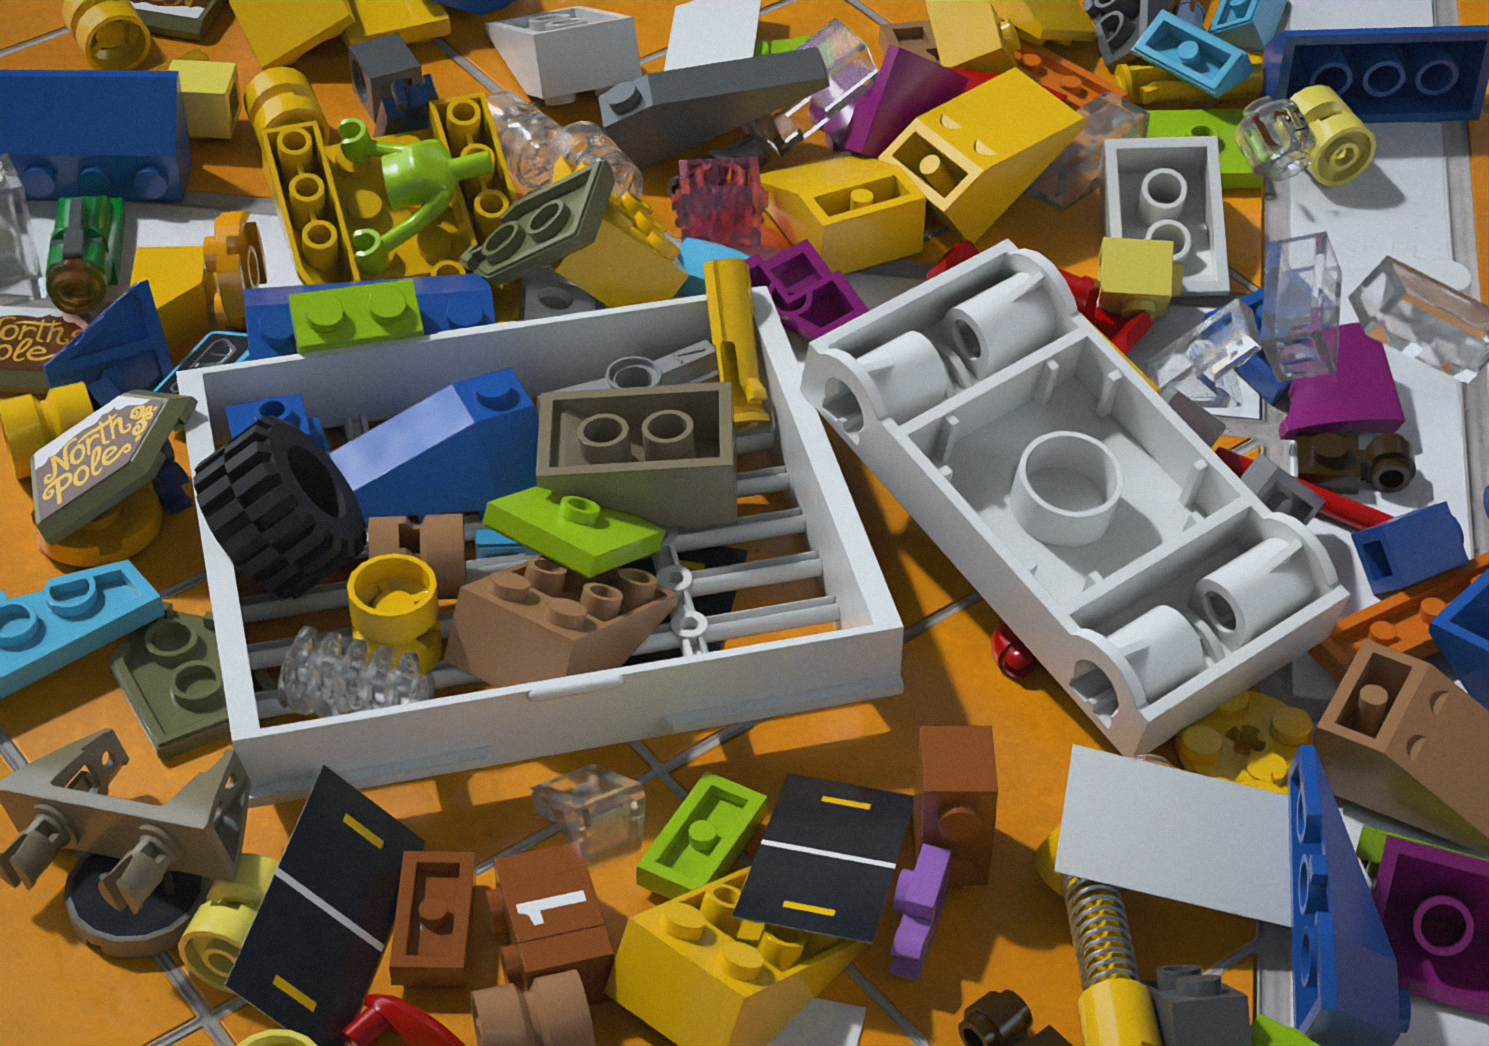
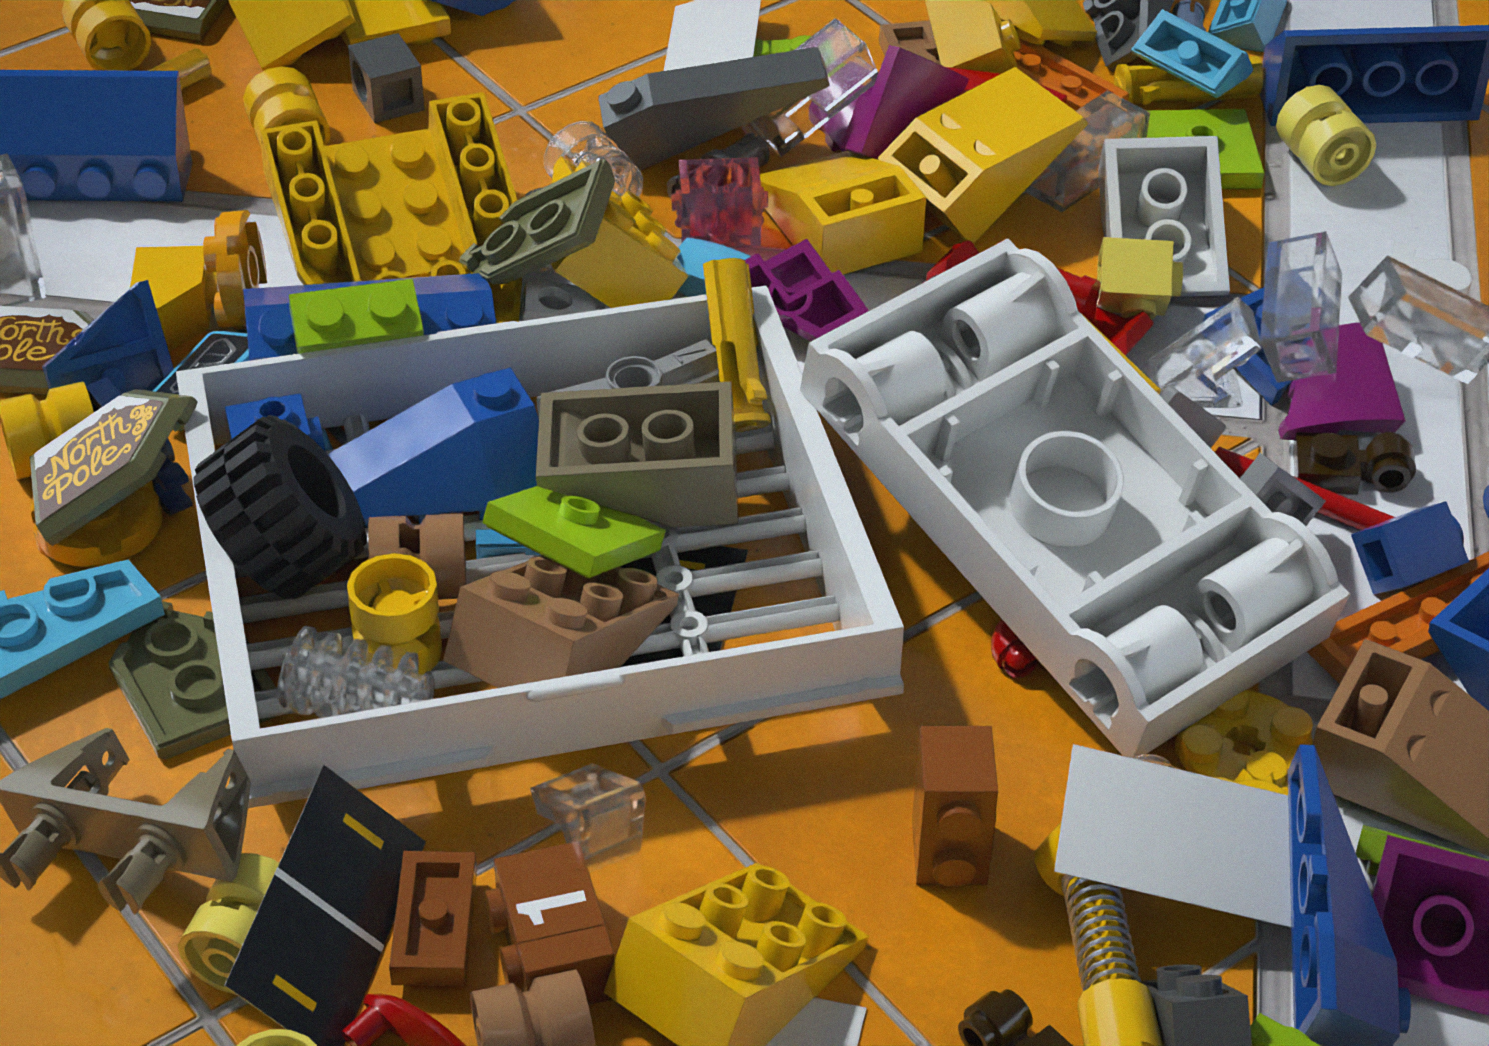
(84, 252): plate -> none
(123, 934): tile -> none
(209, 97): light yellow brick -> none
(406, 108): dark blue plate -> none
(413, 176): lime piece -> none
(523, 137): clear wheel -> none
(568, 51): white slope -> none
(702, 837): lime plate -> none
(826, 858): black sticker -> none
(921, 900): medium lavender plate -> none
(1275, 138): clear head -> none

